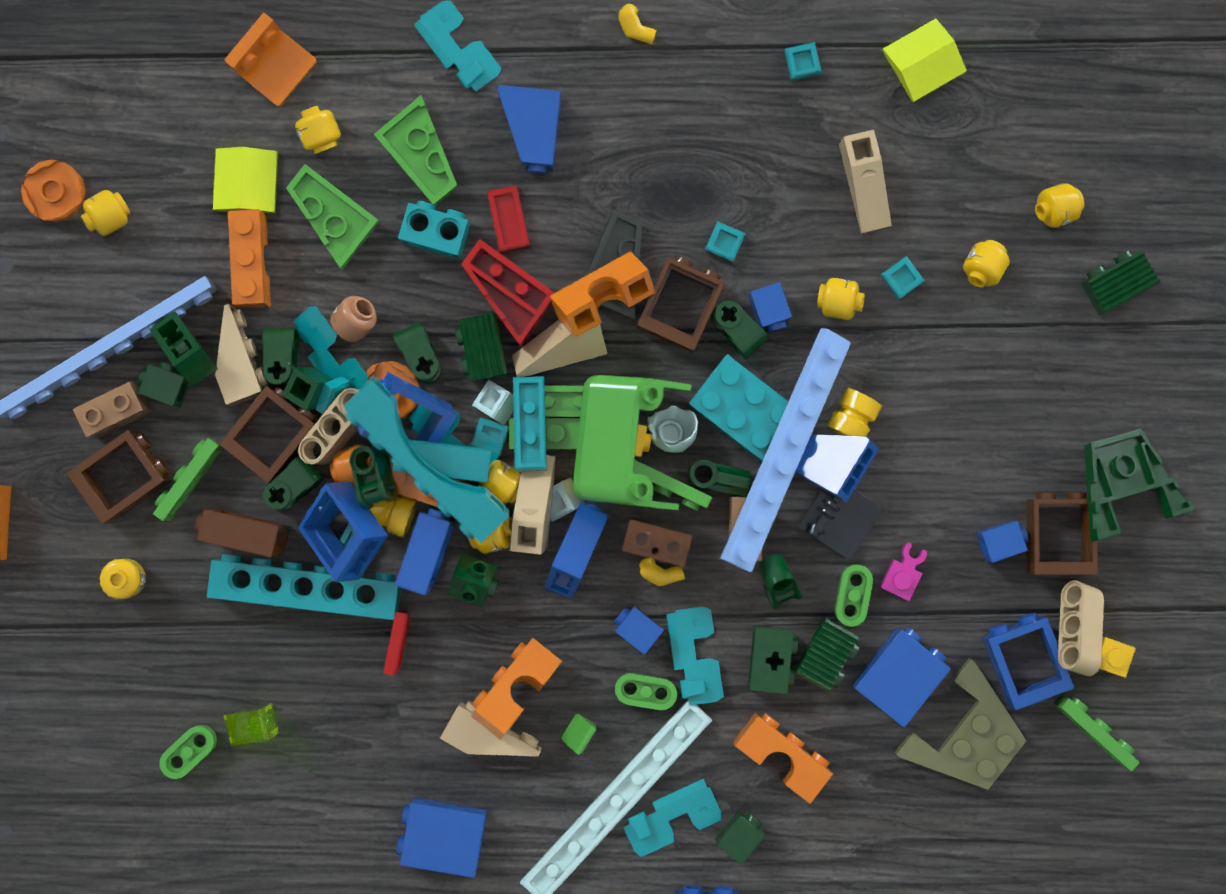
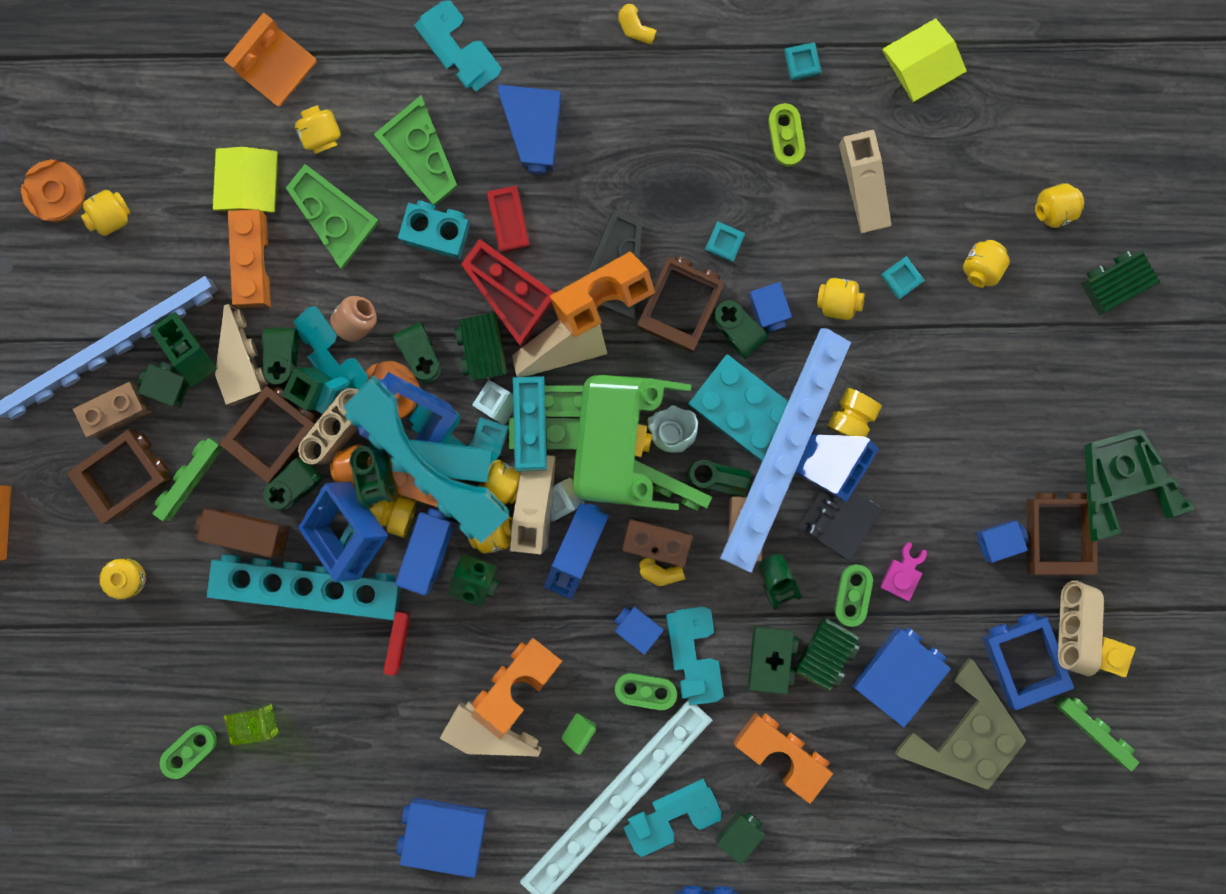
(787, 135): none -> lime plate

